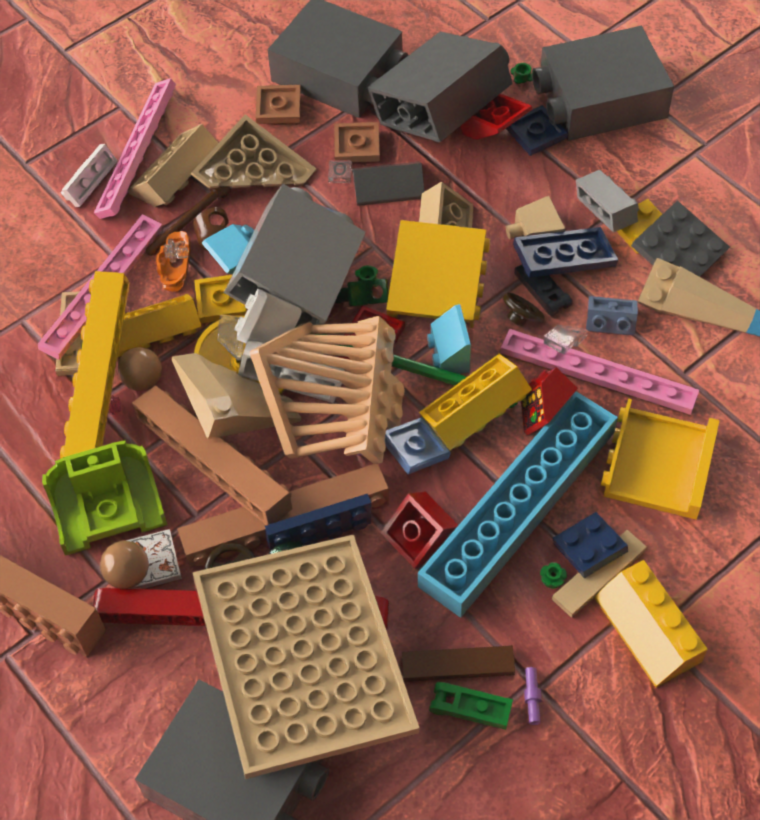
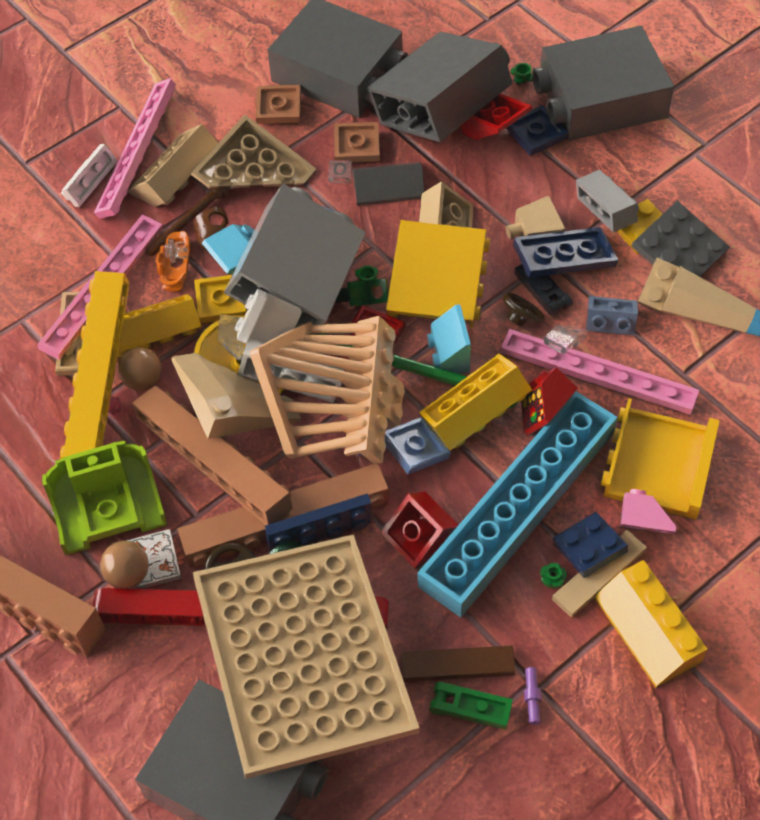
(644, 513): none -> bright pink slope

